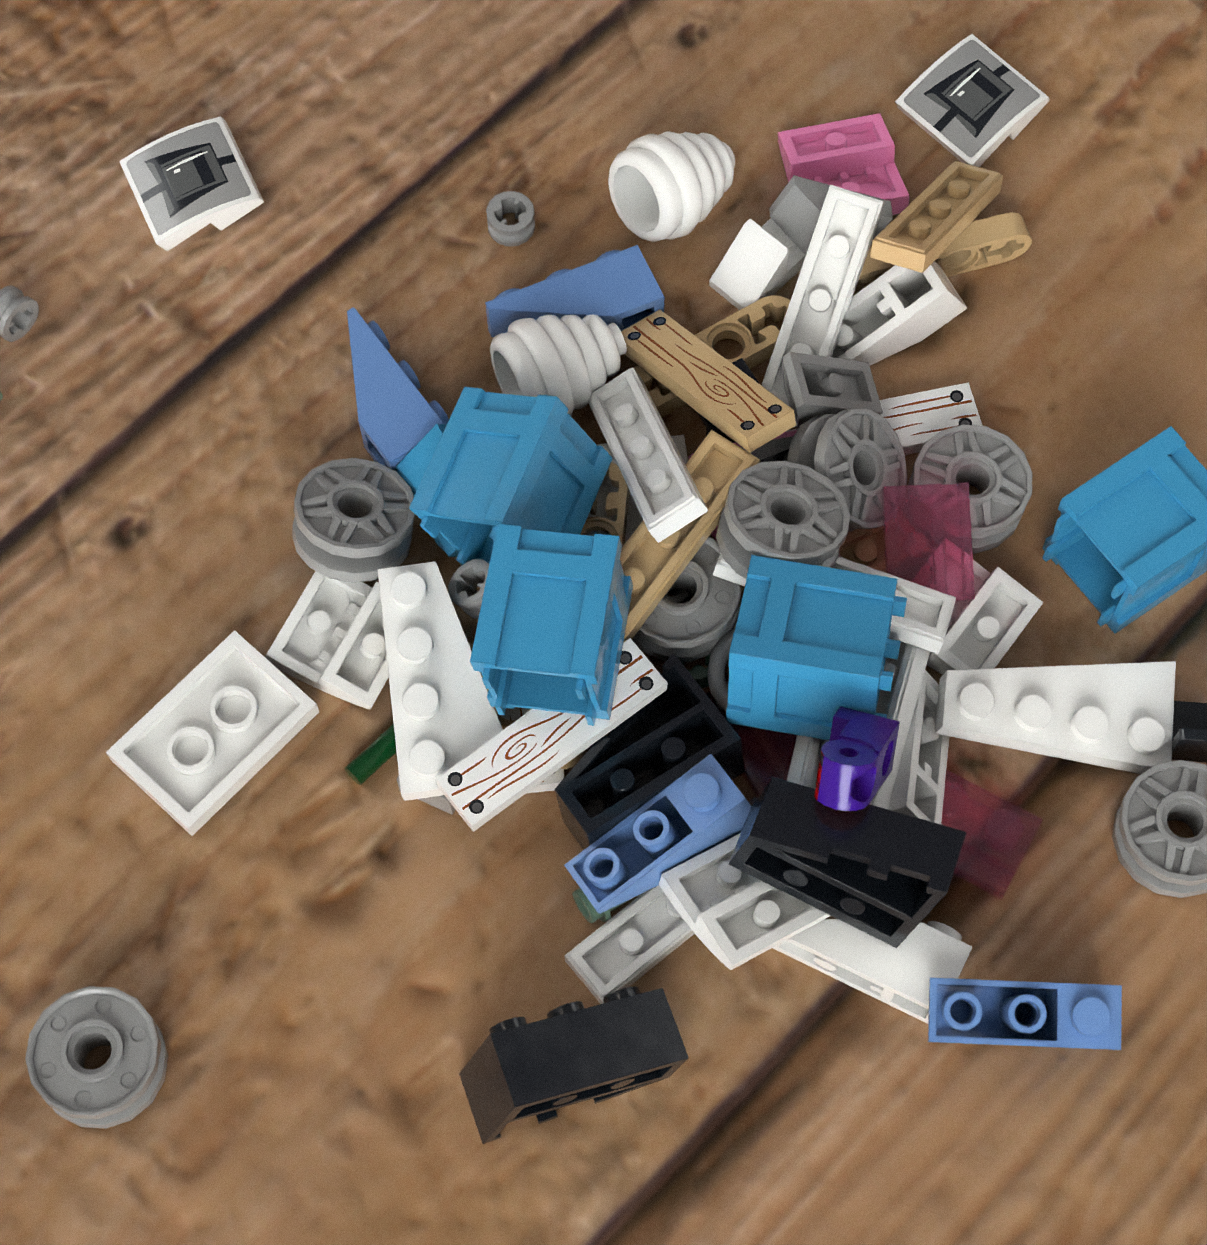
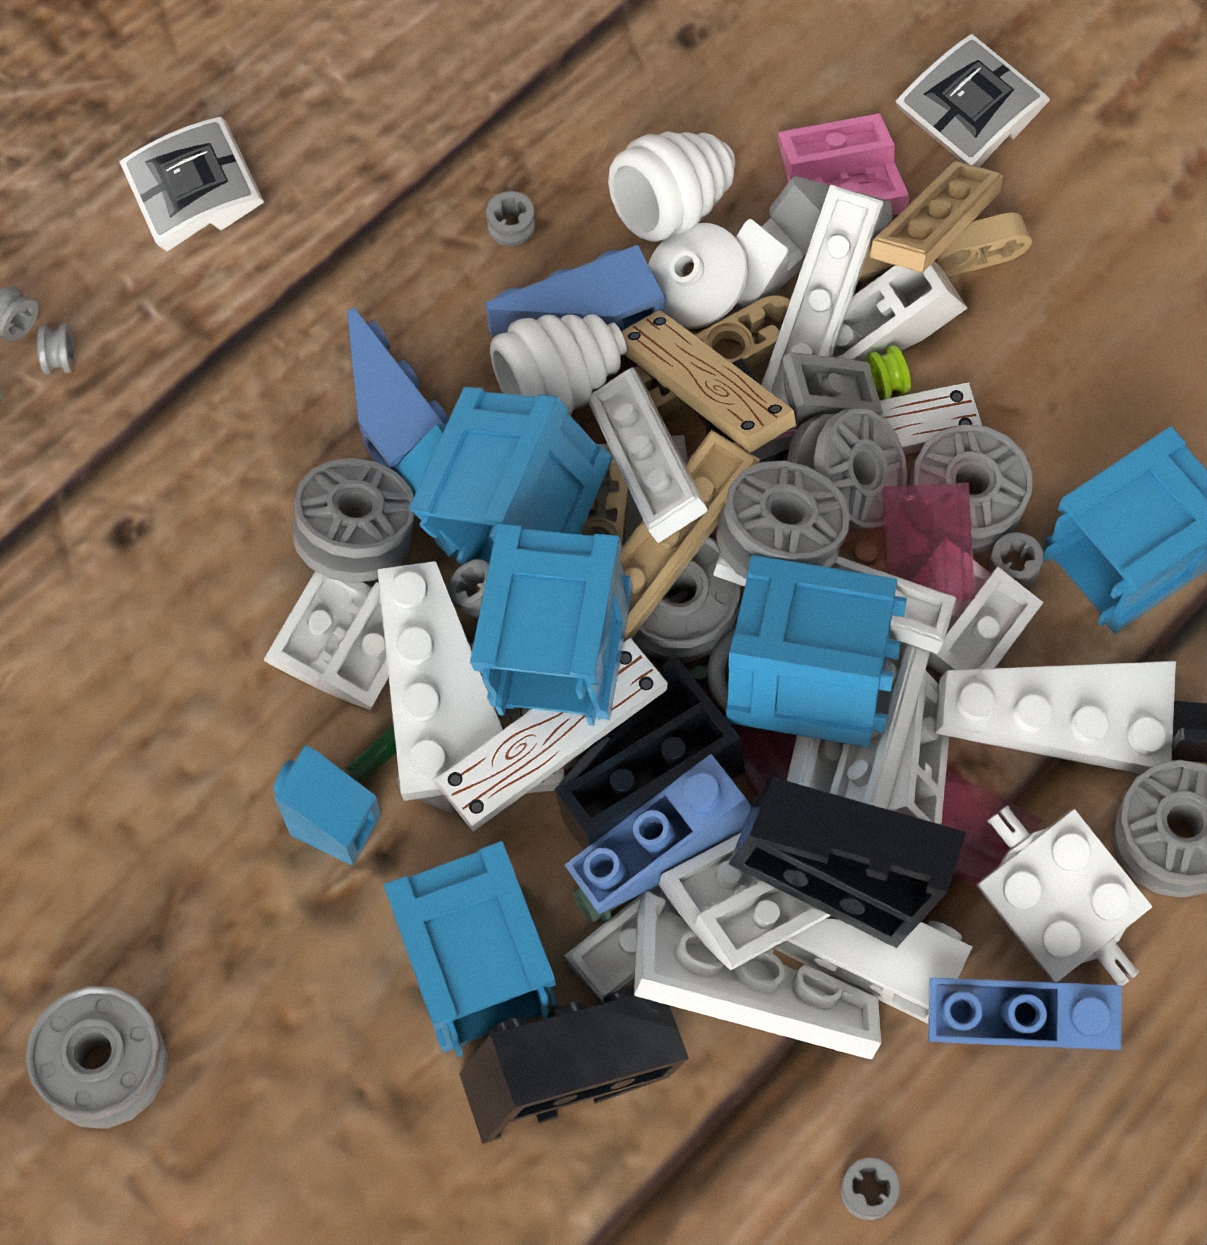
(56, 348): none -> light grey bush
(213, 732): white plate -> none
(325, 806): none -> dark azure slope
(472, 946): none -> dark azure container
(712, 285): none -> white dish
(760, 994): none -> white wing
(855, 759): dark purple leg -> none
(883, 1175): none -> light grey bush
(889, 372): none -> lime bush
(1027, 547): none -> light grey bush
(1063, 895): none -> white plate

